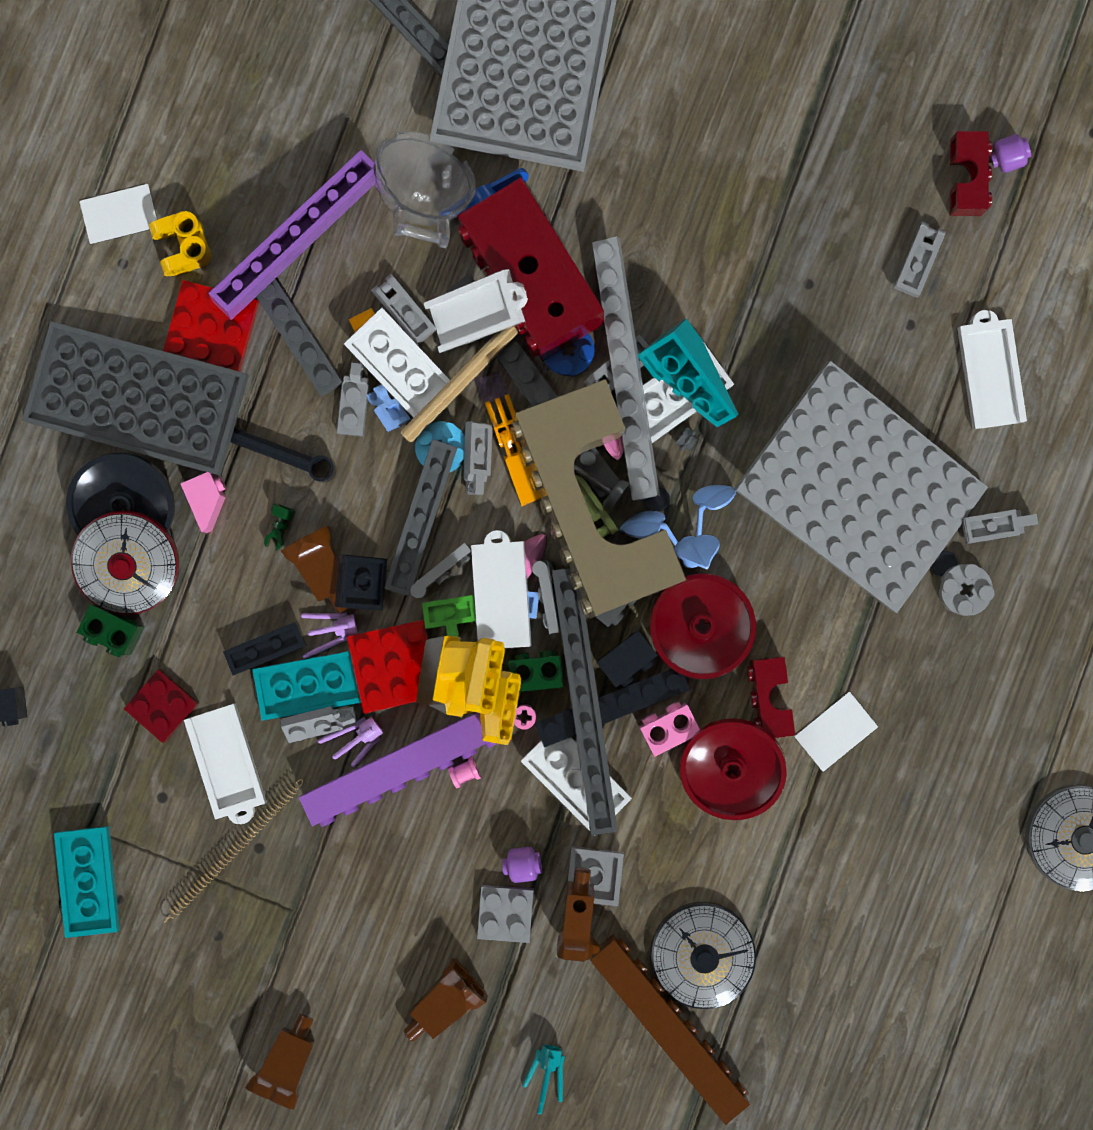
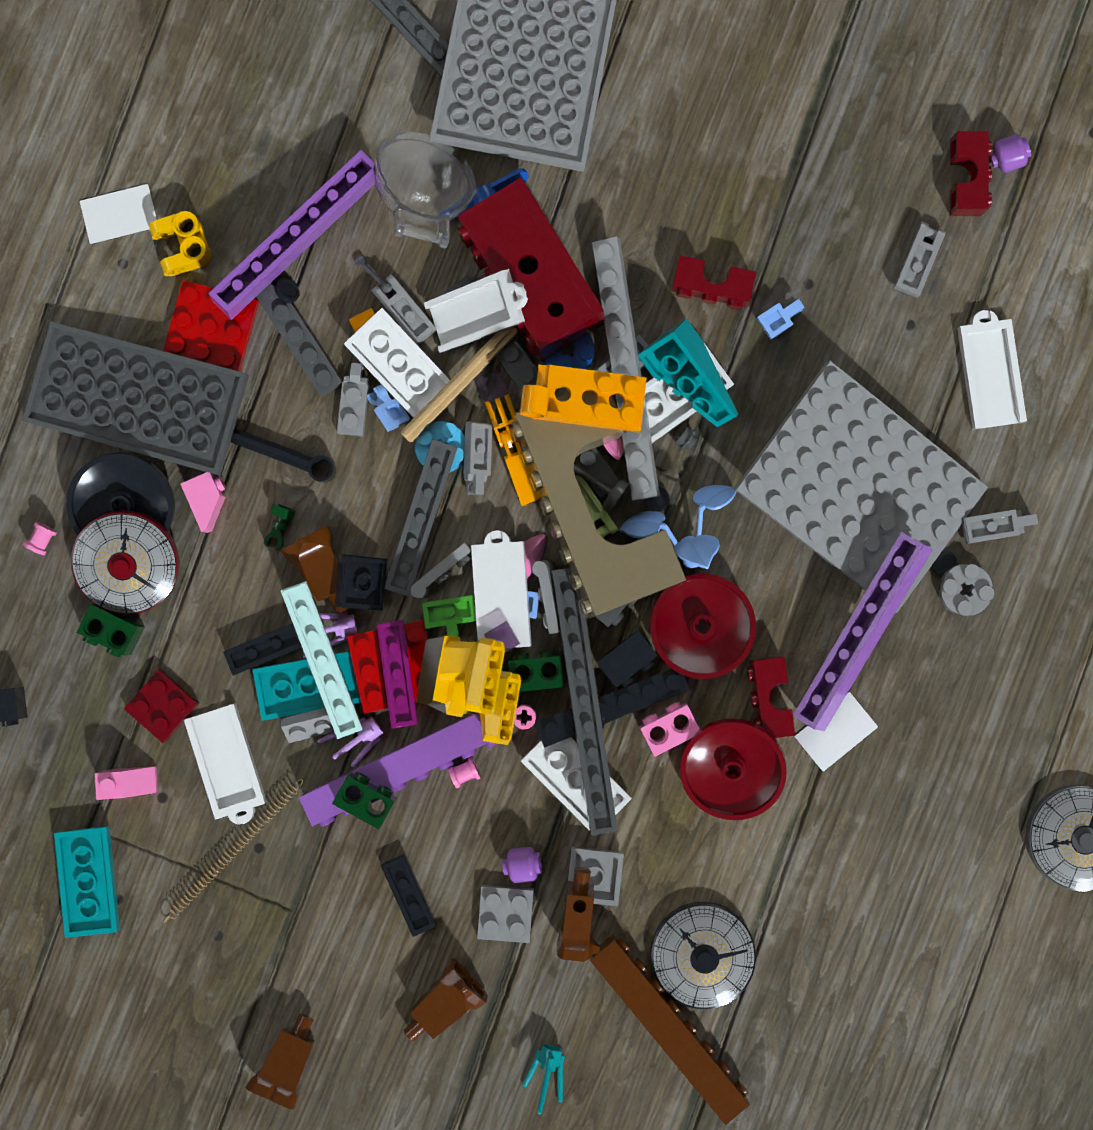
(40, 538): none -> bright pink bush
(125, 782): none -> bright pink slope
(287, 290): none -> black piece
(321, 659): none -> light aqua tile
(361, 262): none -> dark grey hinge
(361, 807): none -> dark green brick
(396, 674): none -> magenta tile
(408, 894): none -> black tile
(505, 634): none -> clear purple tile
(541, 404): none -> light orange hinge
(690, 282): none -> dark red arch
(778, 319): none -> light blue plate
(862, 632): none -> medium lavender brick

